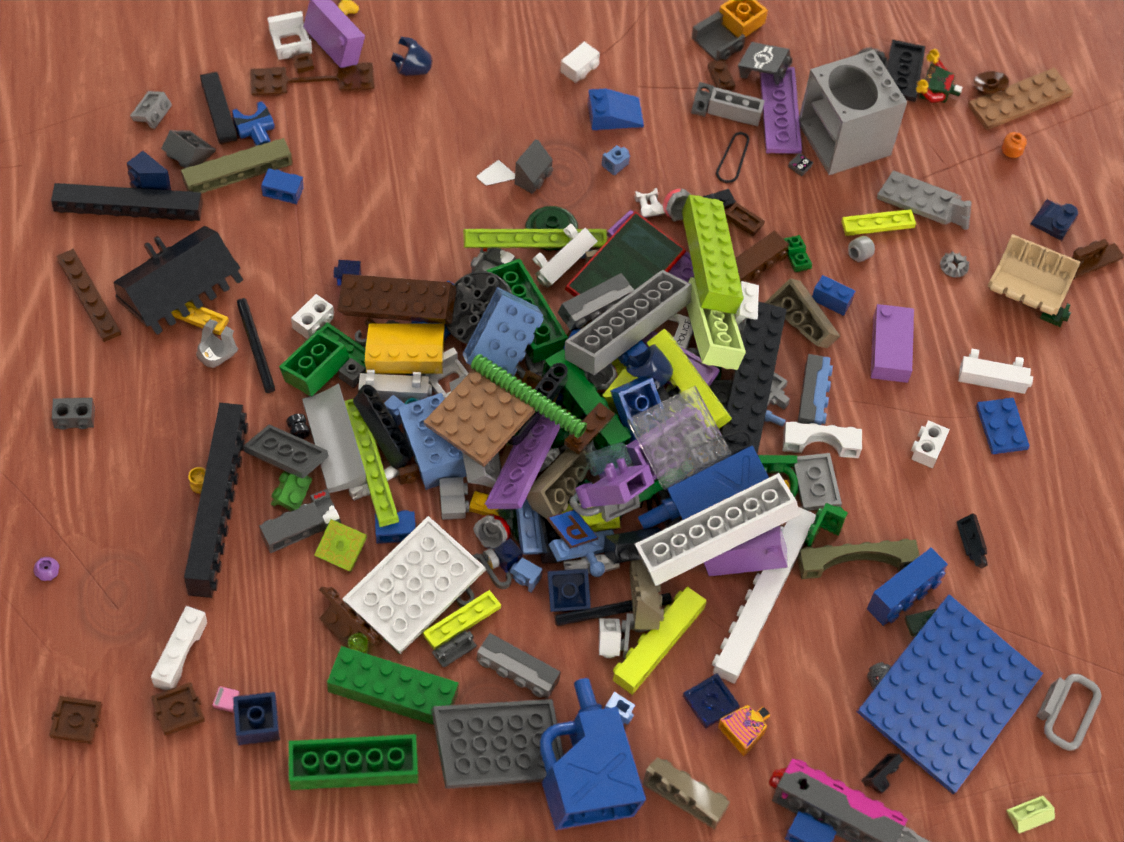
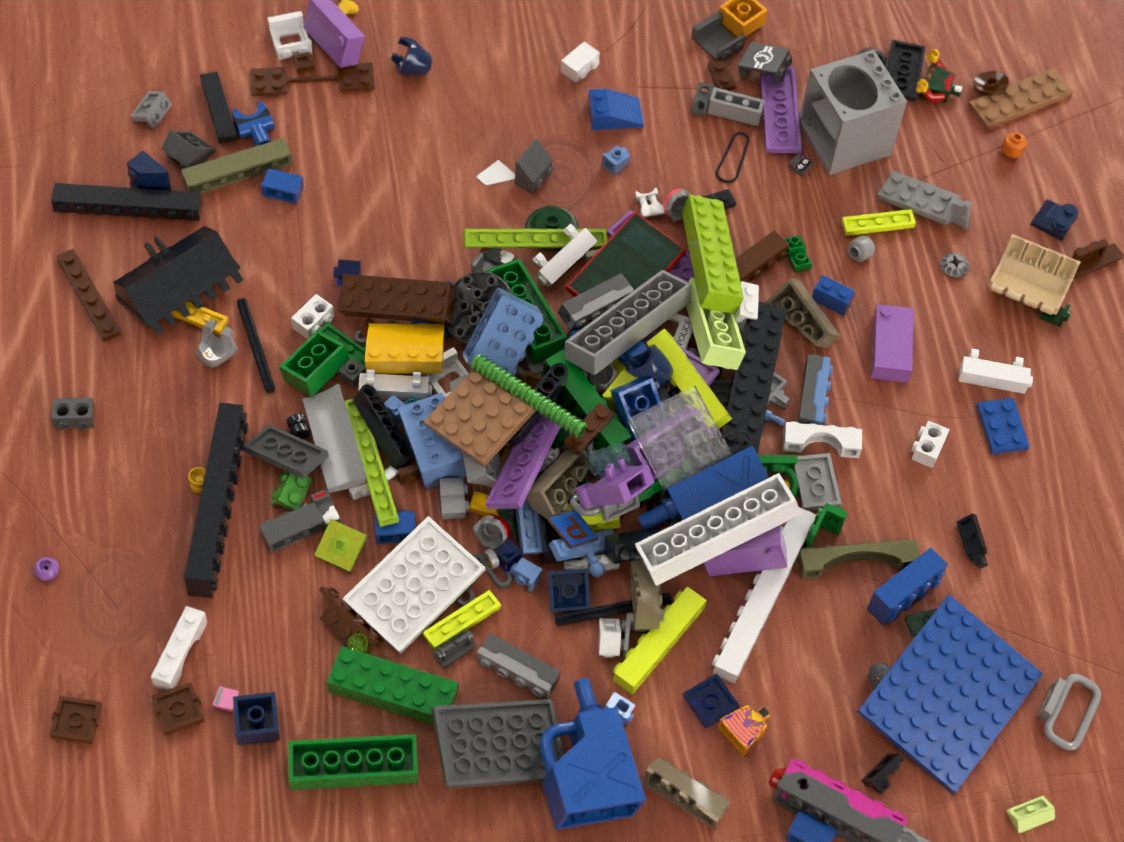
(744, 219): reddish brown plate -> none

